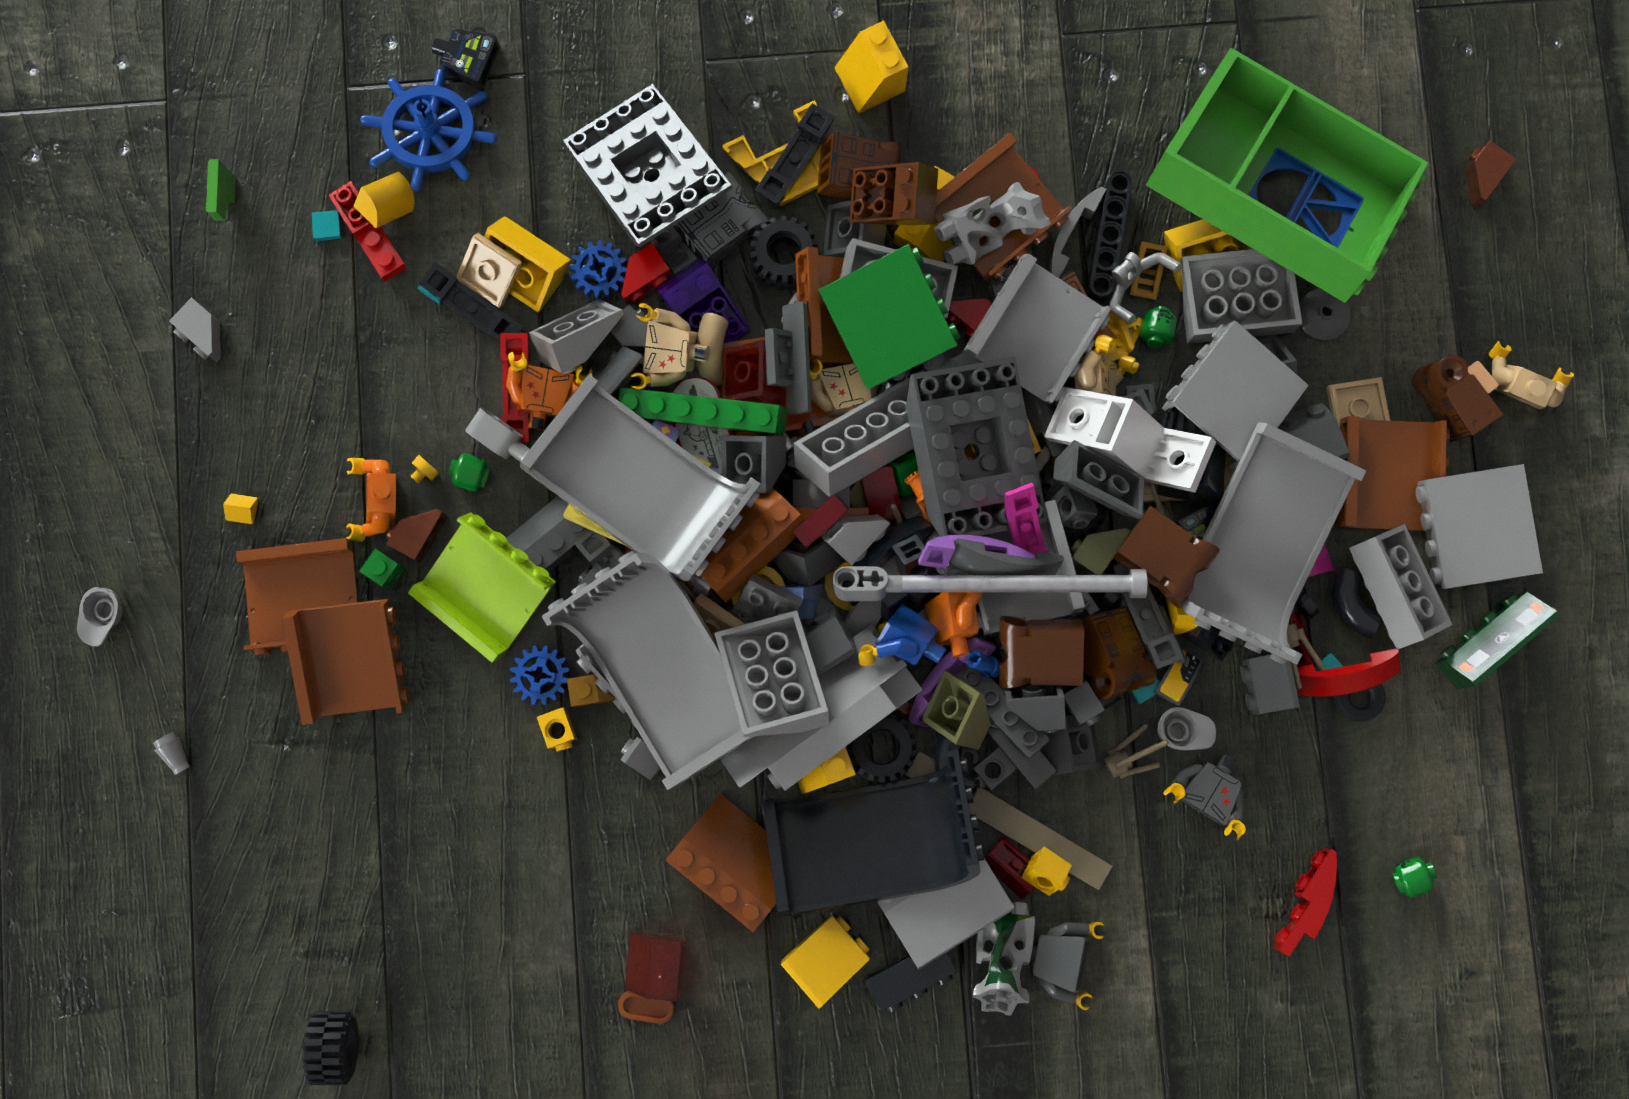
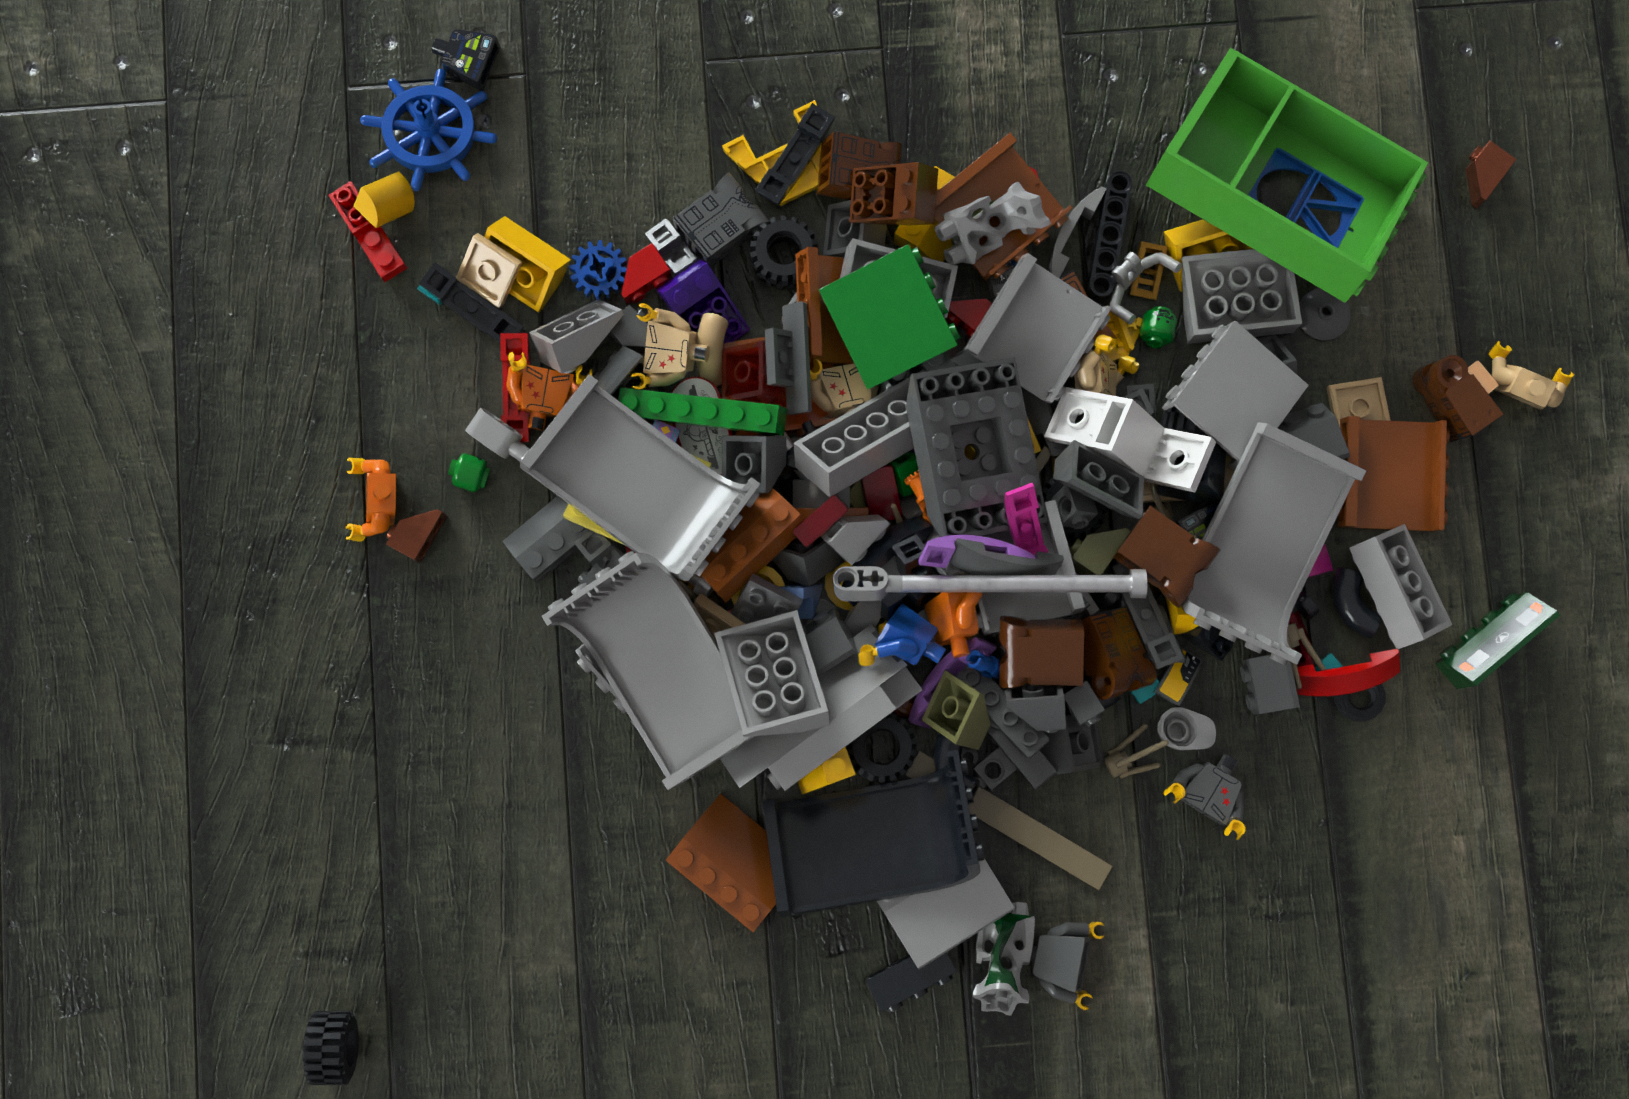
(98, 614): light grey piece -> none
(171, 752): light grey cone -> none
(200, 327): light grey slope -> none
(219, 189): bright green tile -> none
(240, 508): yellow slope -> none
(293, 580): dark orange panel -> none
(326, 225): teal tile -> none
(345, 659): dark orange panel -> none
(382, 569): green brick -> none
(424, 469): yellow tile -> none
(483, 587): lime panel -> none
(543, 658): blue gear -> none
(546, 723): yellow brick -> none
(585, 692): pearl gold slope -> none
(640, 758): light grey slope -> none
(642, 141): slope -> none
(646, 1010): dark orange tile -> none
(655, 965): clear red slope -> none
(826, 960): yellow slope -> none
(872, 68): yellow slope -> none
(1009, 865): dark red slope -> none
(1047, 871): yellow brick -> none
(1317, 892): red slope -> none
(1414, 877): green head -> none
(1479, 527): light grey panel -> none

